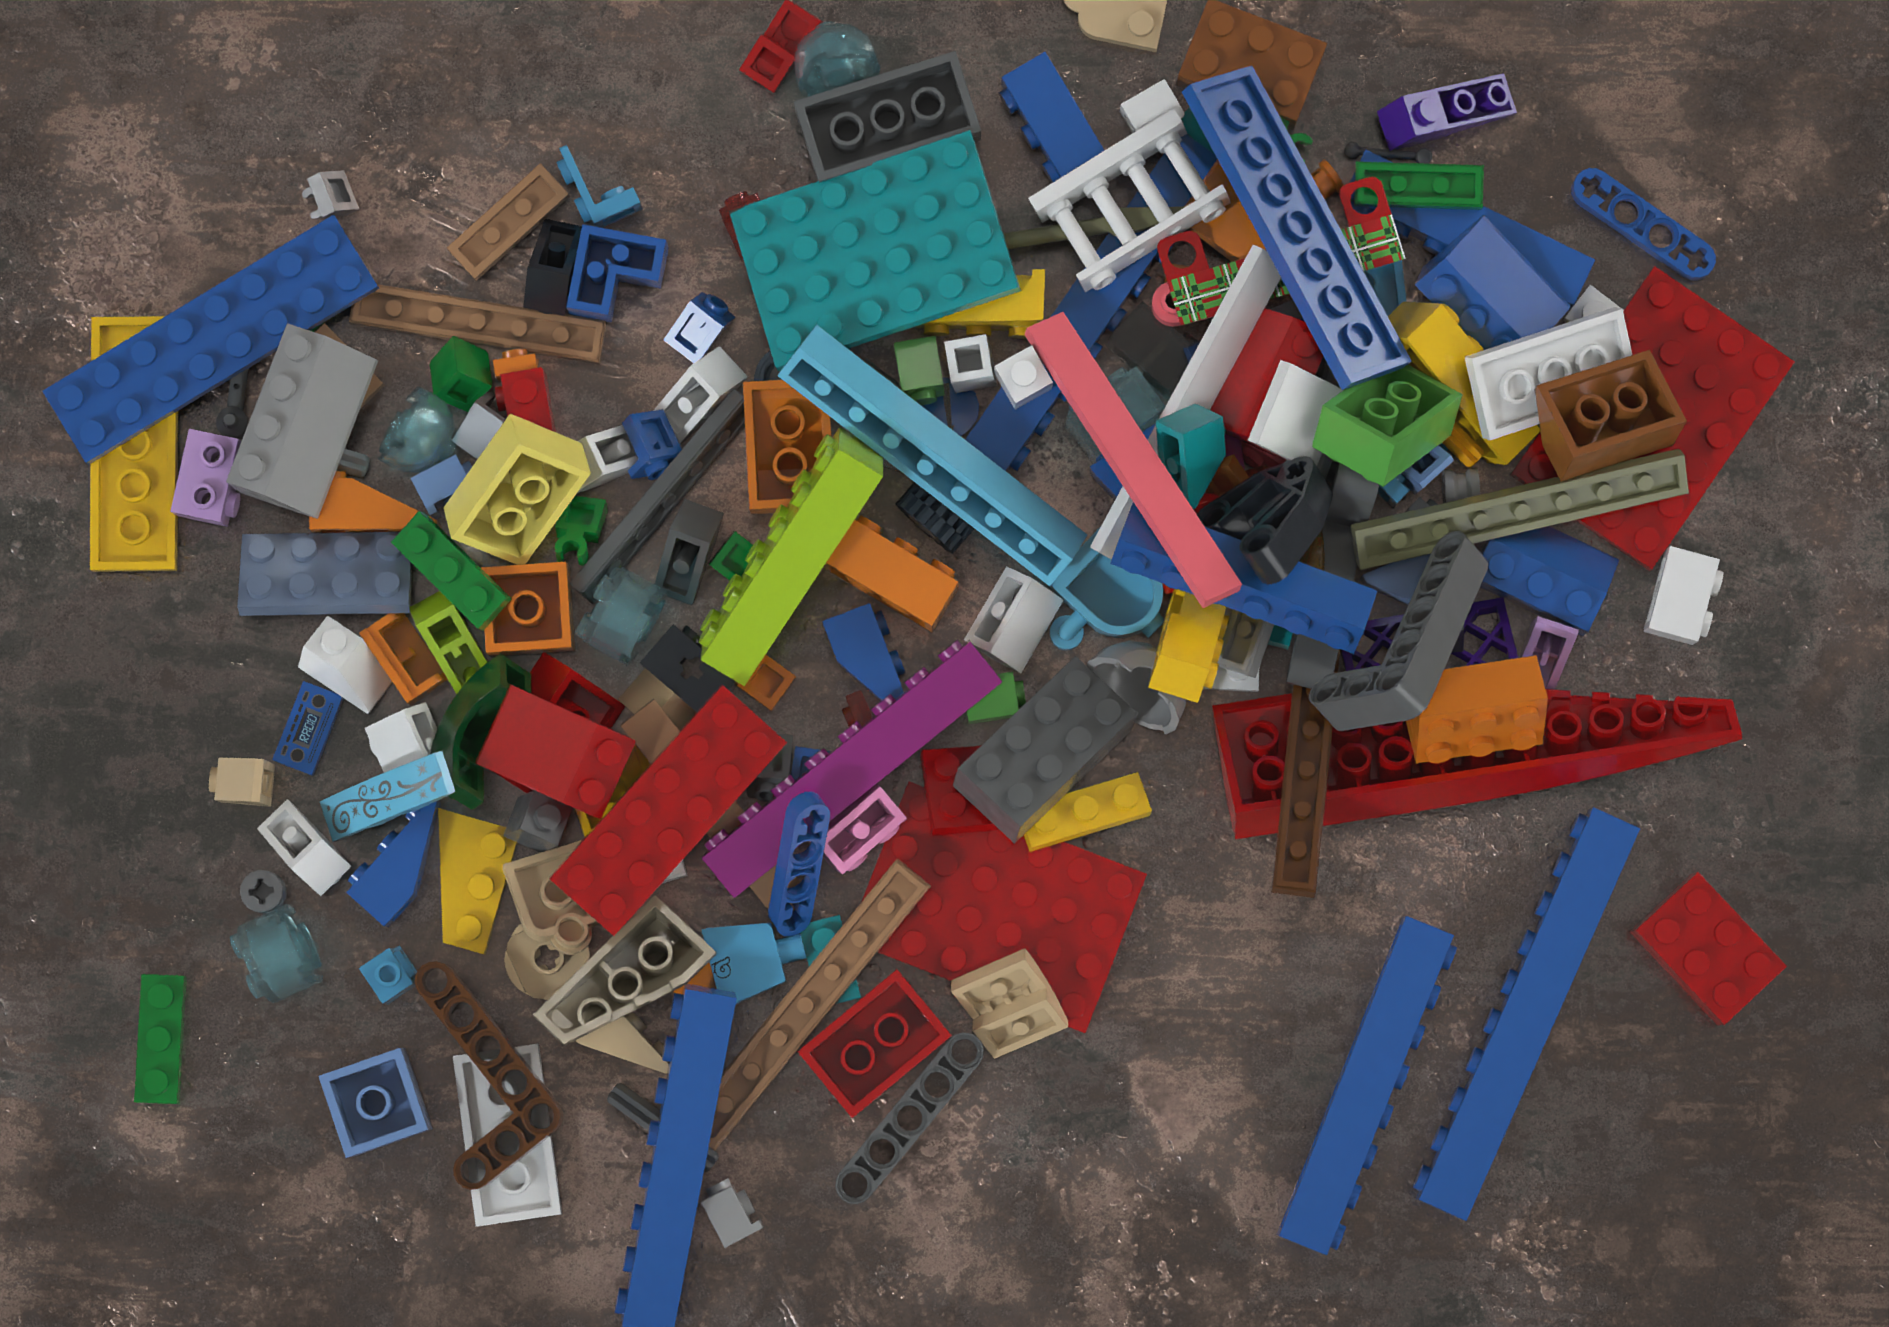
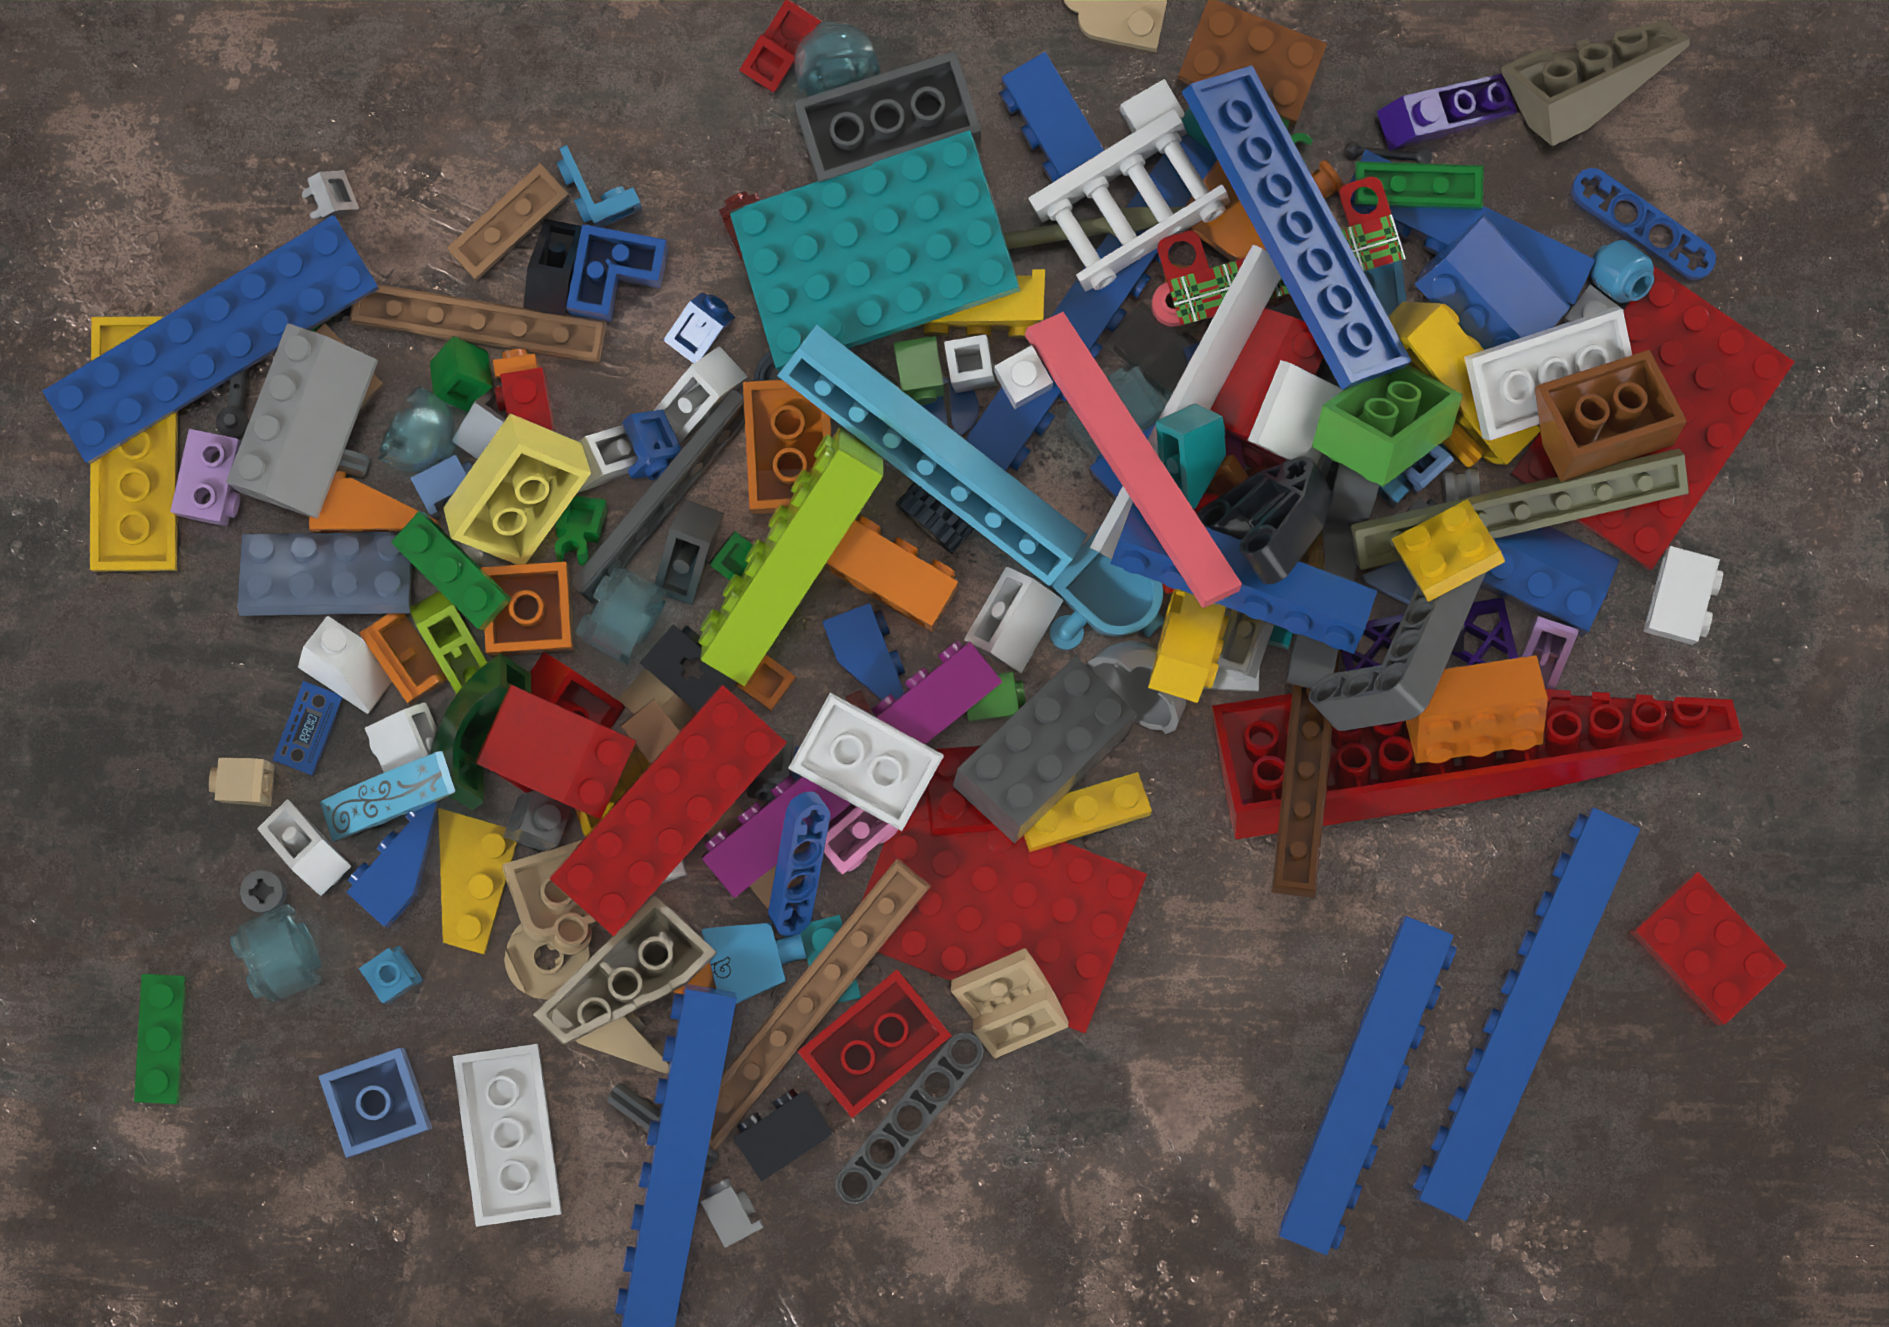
(495, 1072): reddish brown beam -> none
(782, 1134): none -> black brick
(866, 761): none -> white tile
(1448, 550): none -> yellow plate
(1579, 86): none -> dark tan wedge
(1622, 271): none -> dark azure head

